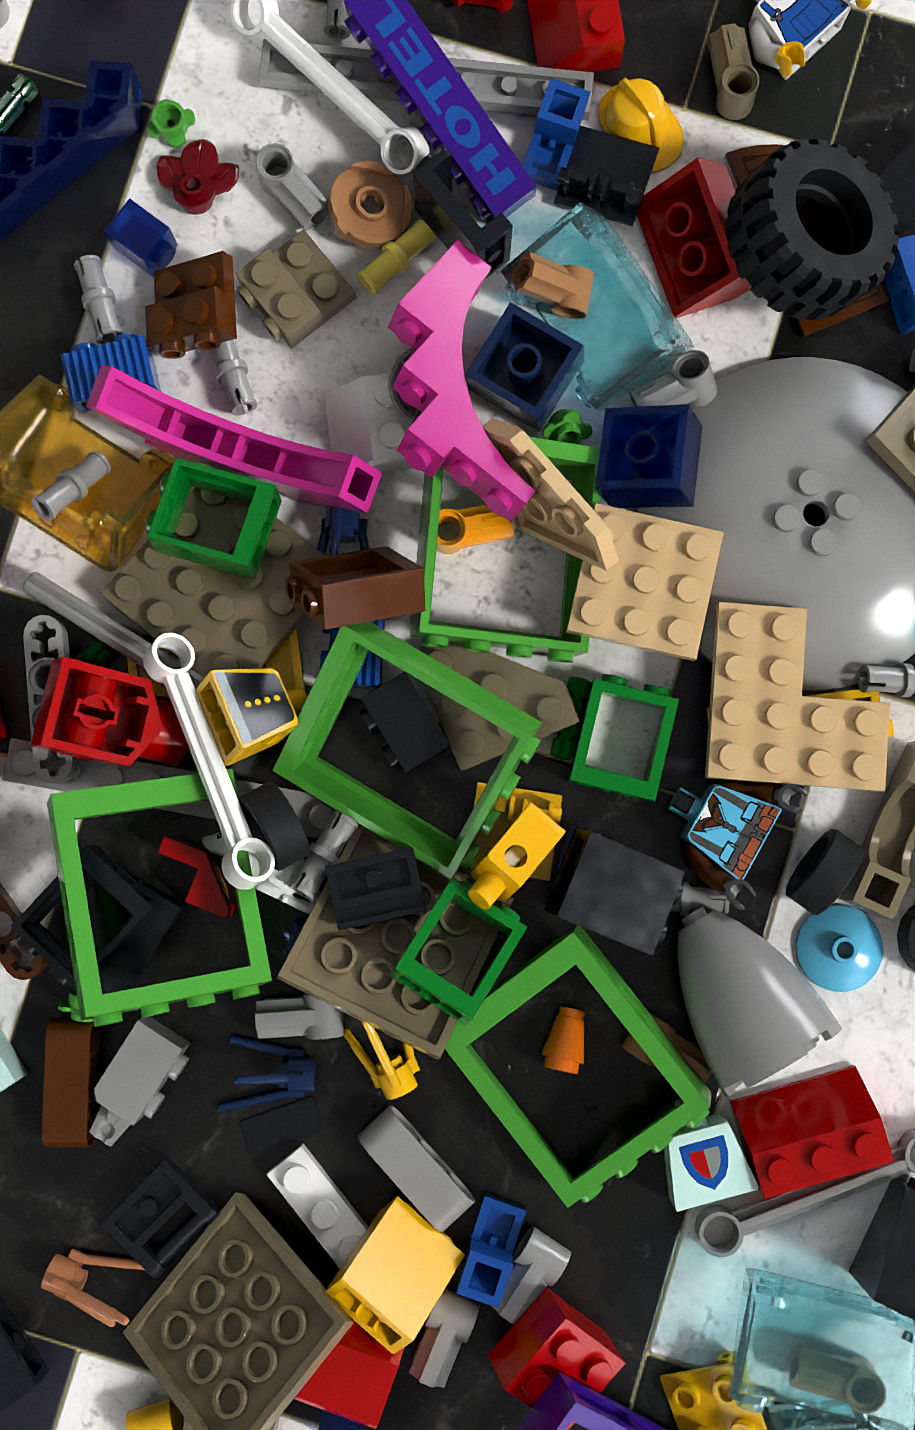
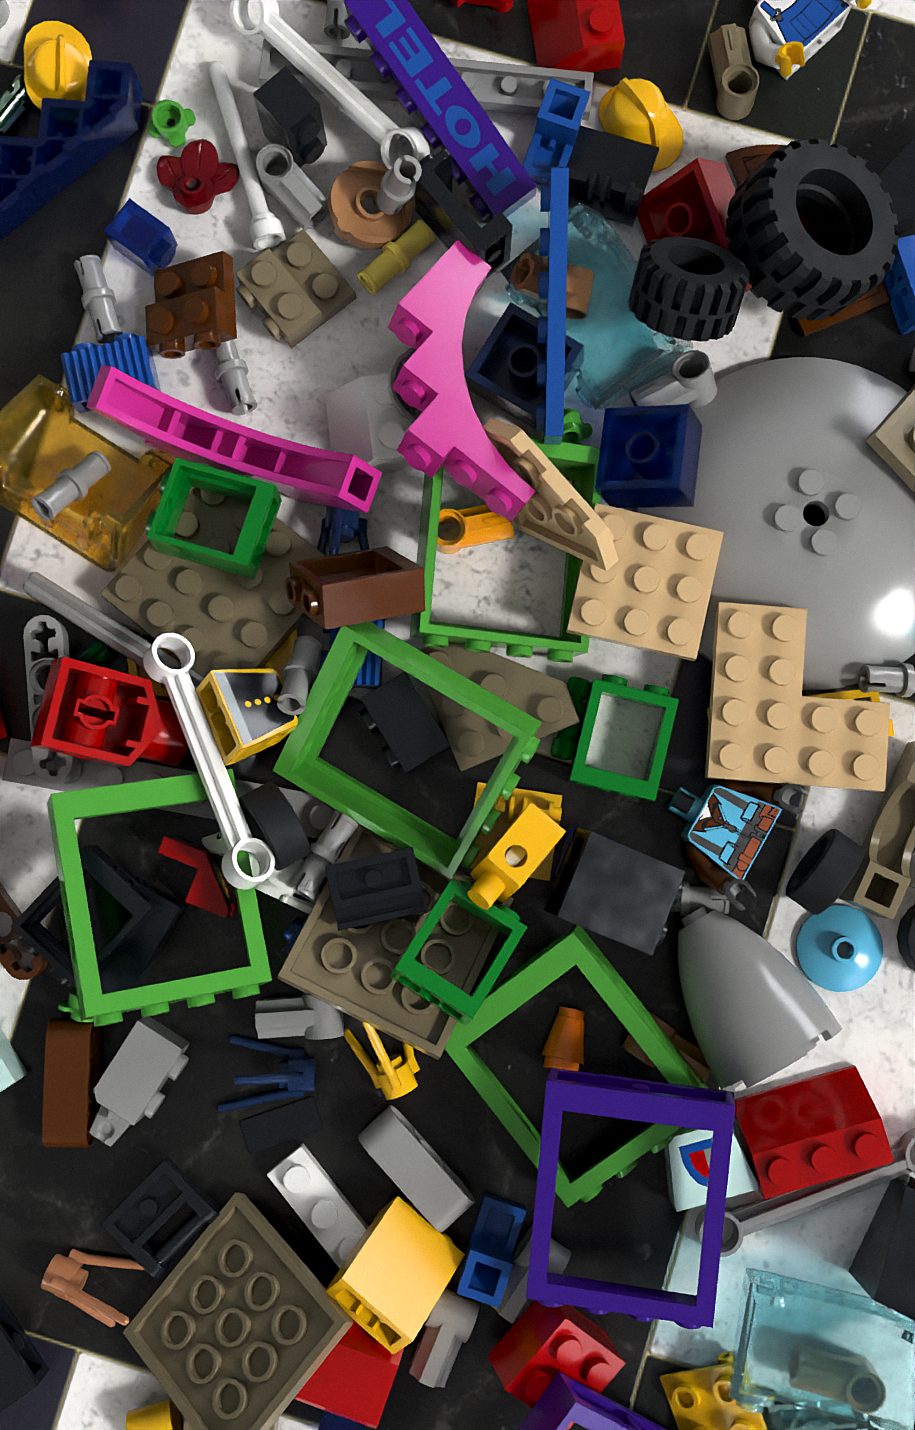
(55, 62): none -> yellow piece
(265, 228): none -> white piece
(291, 117): none -> black brick
(299, 675): none -> light grey pin
(398, 184): none -> light grey pin
(552, 288): none -> blue plate
(642, 1102): none -> dark purple window
(688, 288): none -> black tyre

